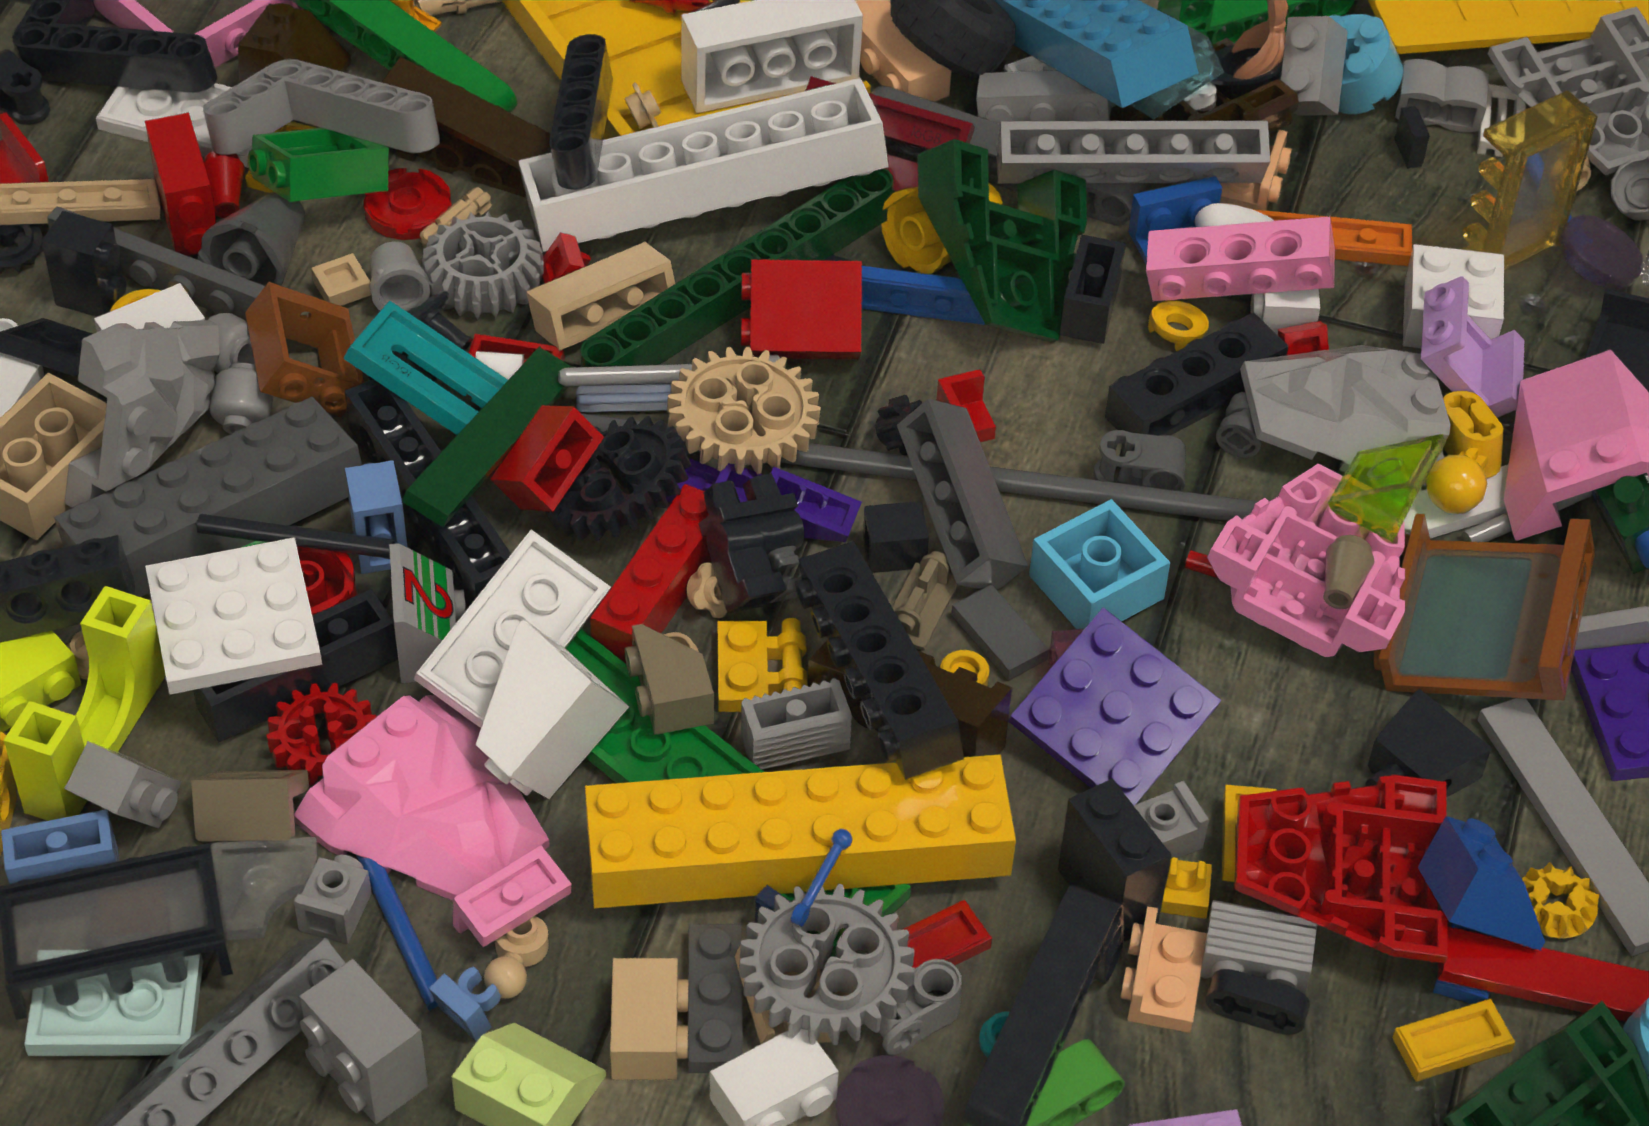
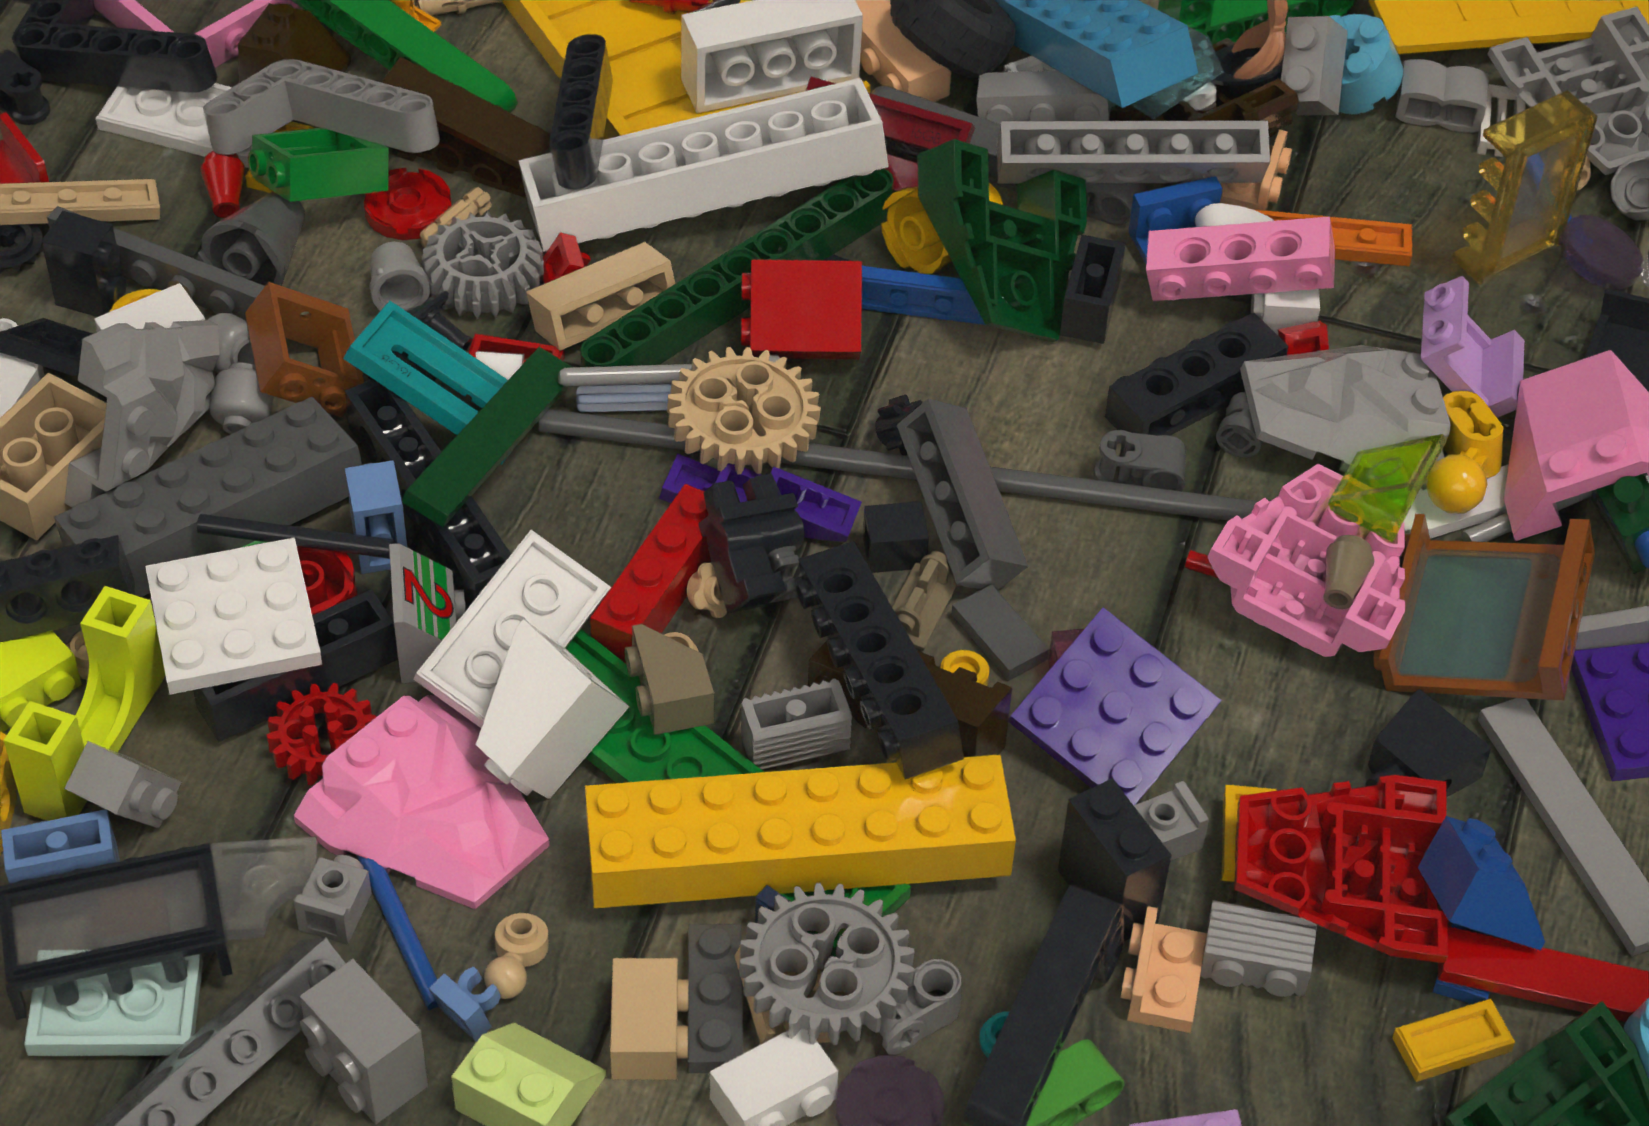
(181, 181): red brick -> none
(246, 804): dark tan panel -> none
(341, 280): tan plate -> none
(510, 896): bright pink panel -> none
(547, 458): red brick -> none
(643, 107): tan plate -> none
(643, 459): black gear -> none
(745, 657): yellow plate -> none
(841, 840): blue hinge -> none
(948, 935): red tile -> none
(967, 392): red panel -> none
(1099, 564): medium azure brick -> none
(1182, 313): yellow piece -> none
(1187, 888): yellow tile -> none
(1257, 1002): black beam -> none
(1411, 137): black tile -> none
(1439, 265): white brick -> none
(1556, 918): yellow gear -> none

